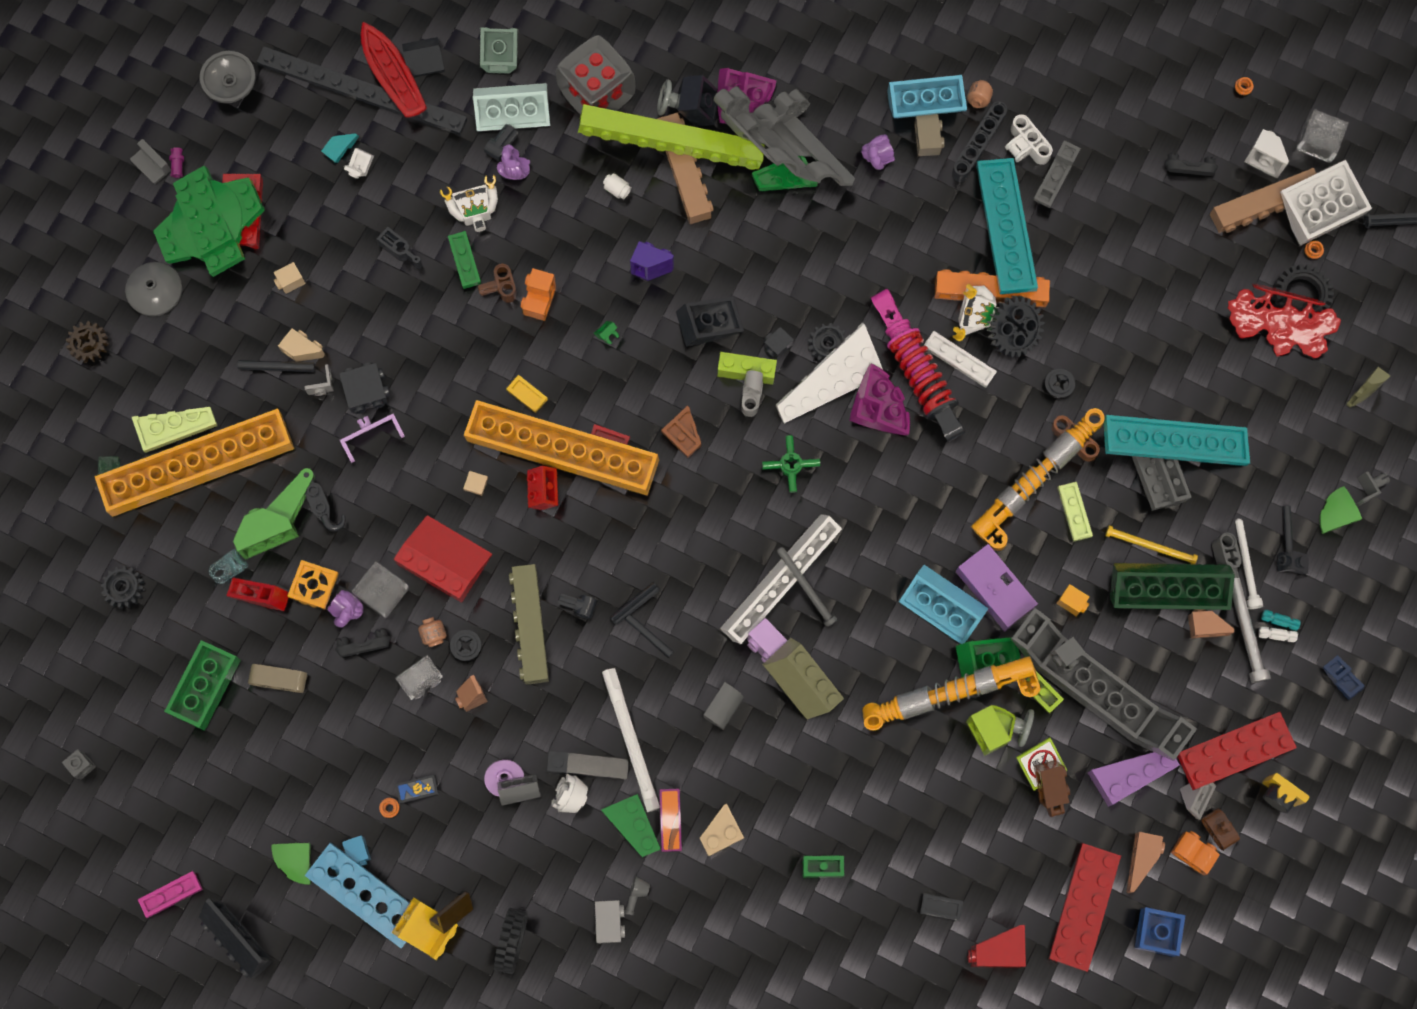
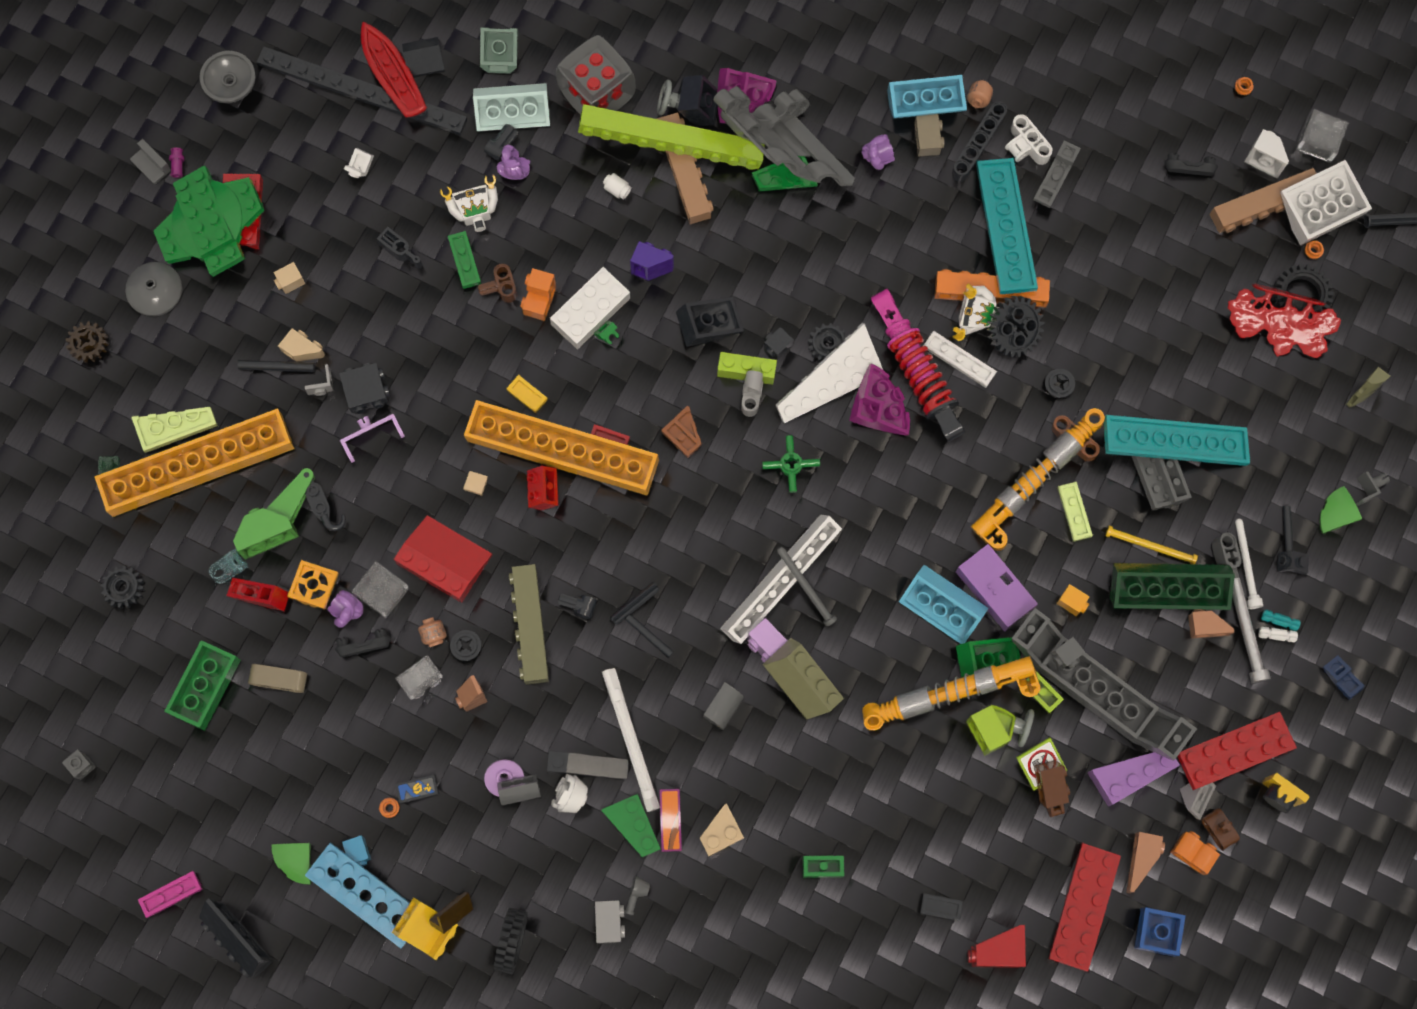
(338, 145): teal slope -> none
(590, 308): none -> white brick

